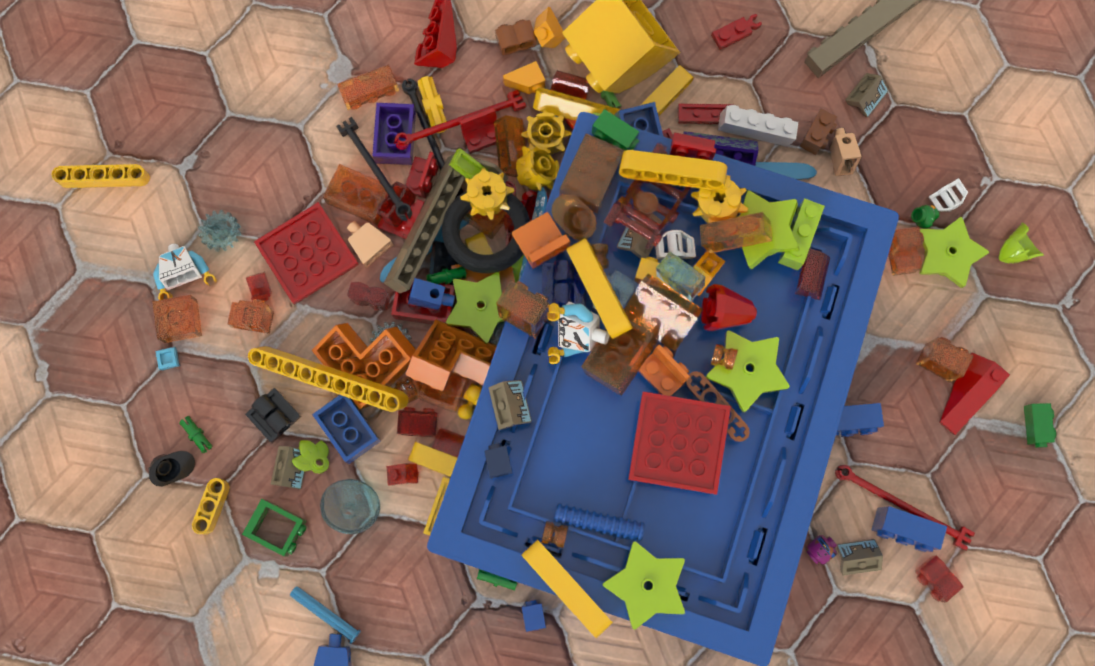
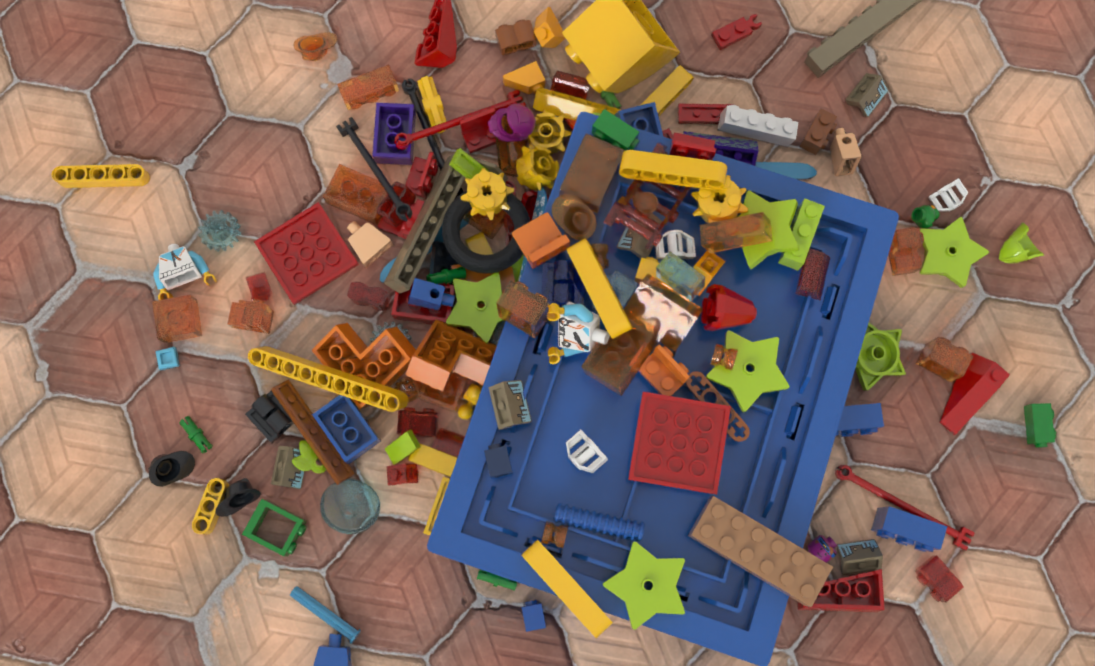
(236, 497): none -> black piece
(312, 432): none -> dark orange tile
(315, 46): none -> clear orange piece
(402, 447): none -> lime tile
(520, 120): none -> magenta helmet
(585, 452): none -> white piece
(760, 551): none -> medium nougat brick
(851, 593): none -> red wedge
(879, 356): none -> lime plate

